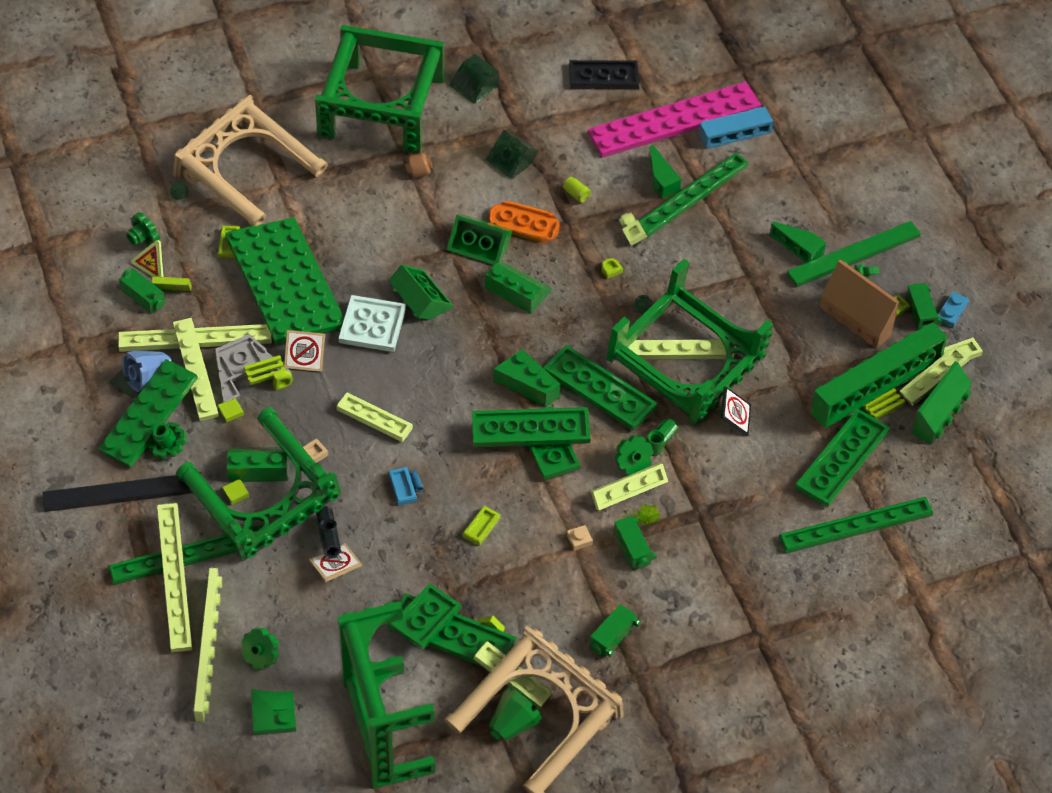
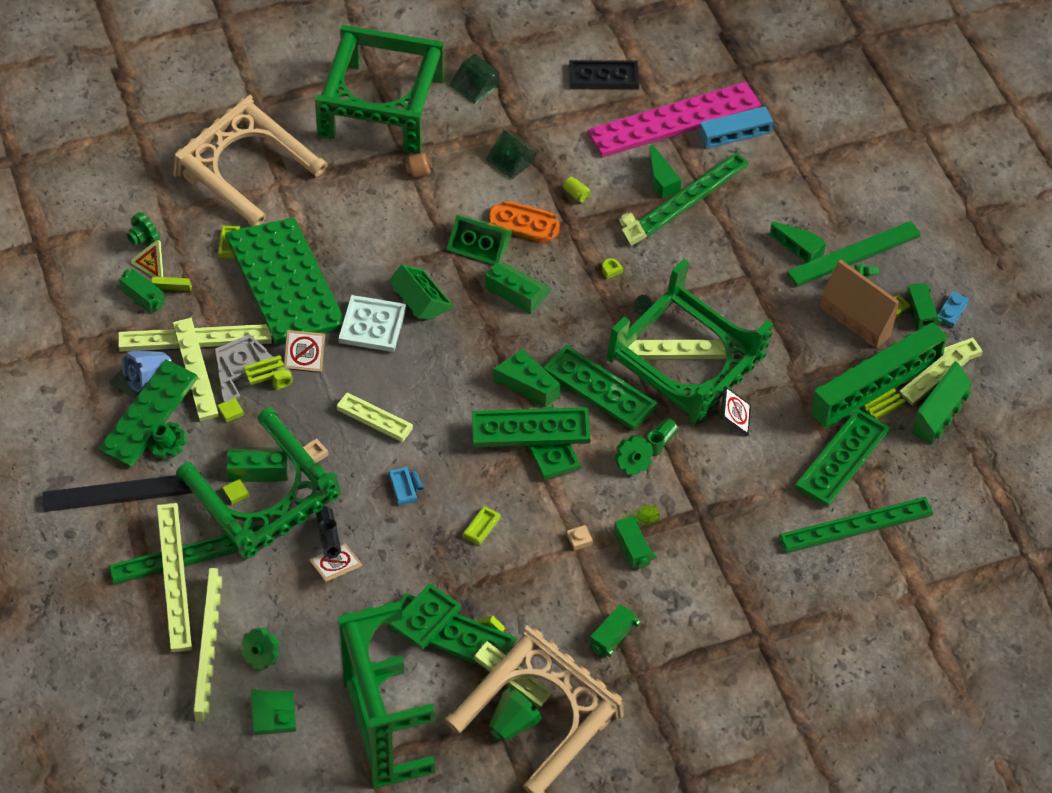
(179, 190): clear green plate -> none
(629, 486): yellowish green plate -> none

